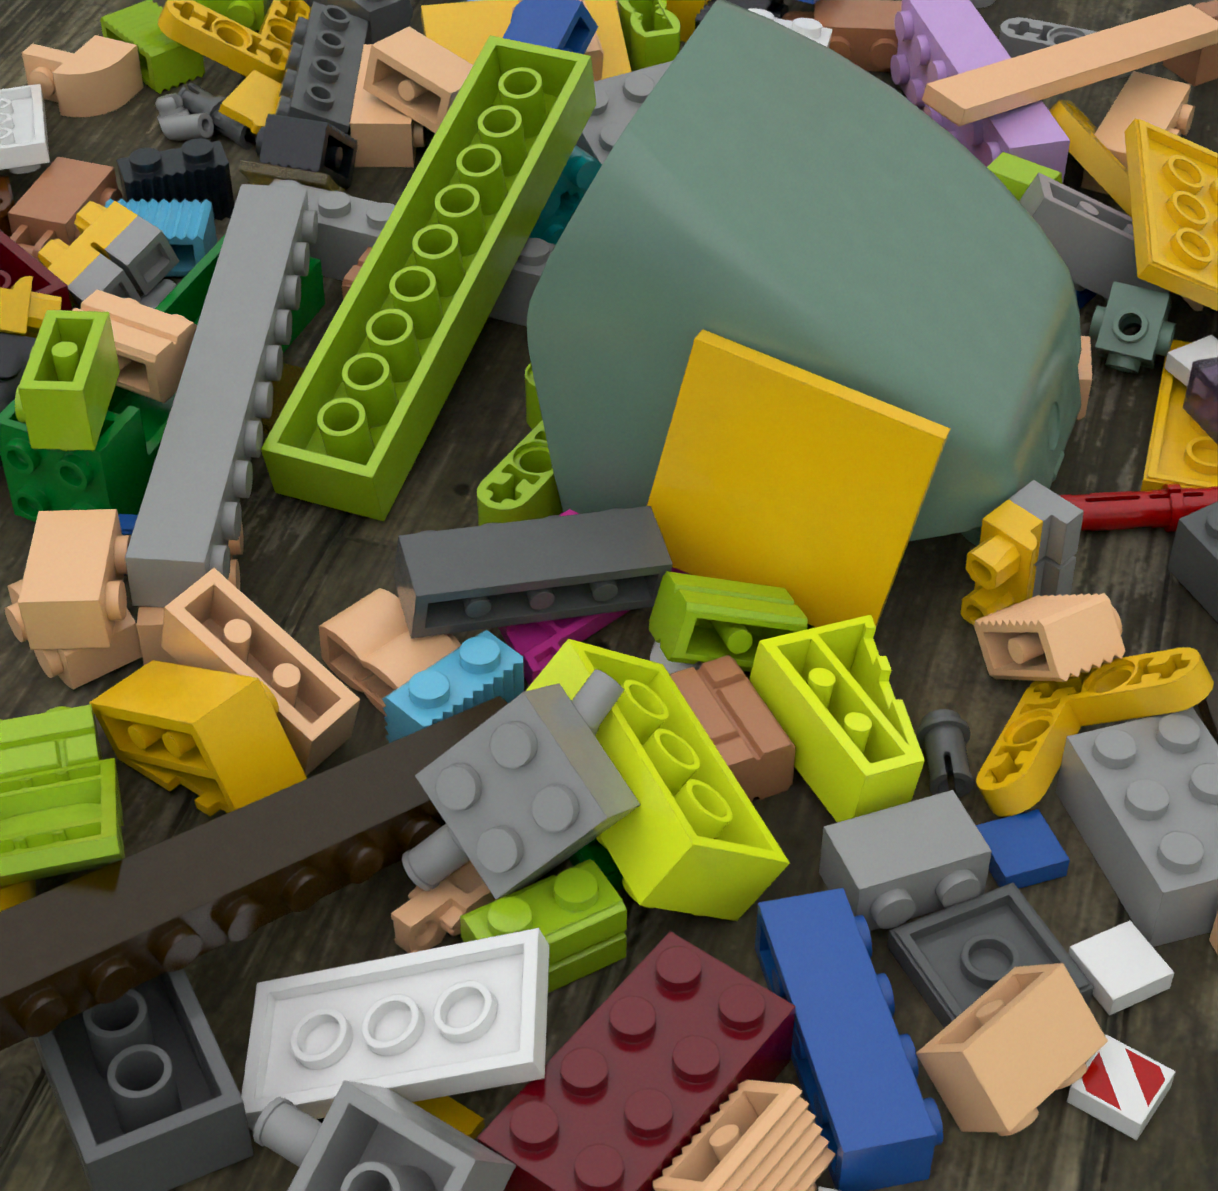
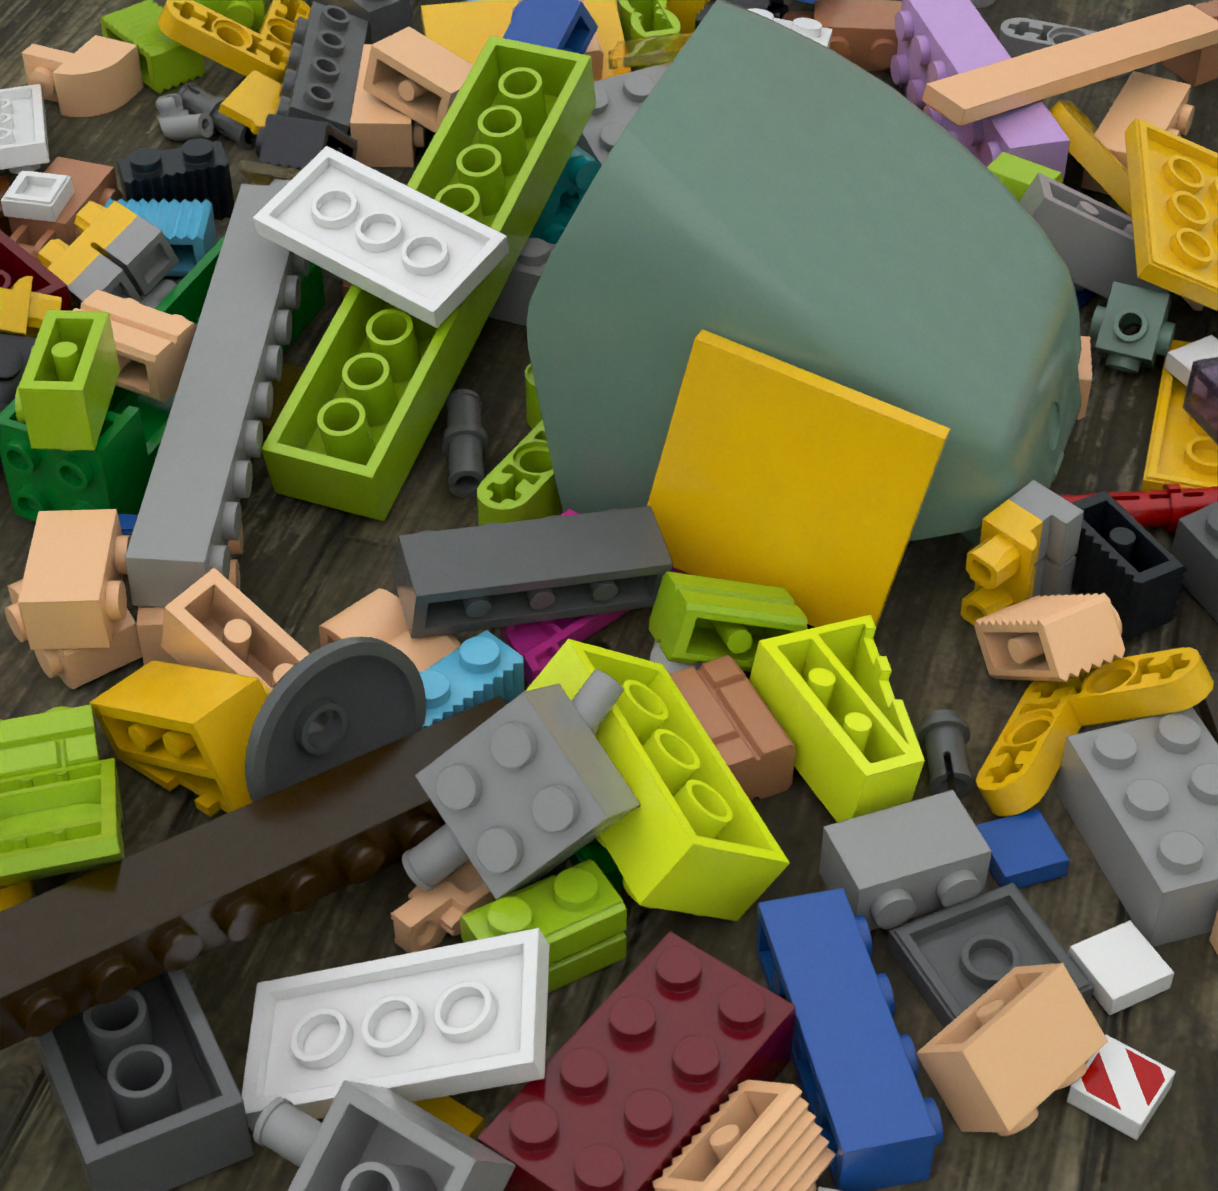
(37, 196): none -> white tile
(331, 711): none -> dark grey dish
(382, 236): none -> white plate
(464, 442): none -> dark grey pin
(646, 51): none -> clear yellow piece
(1126, 565): none -> black brick

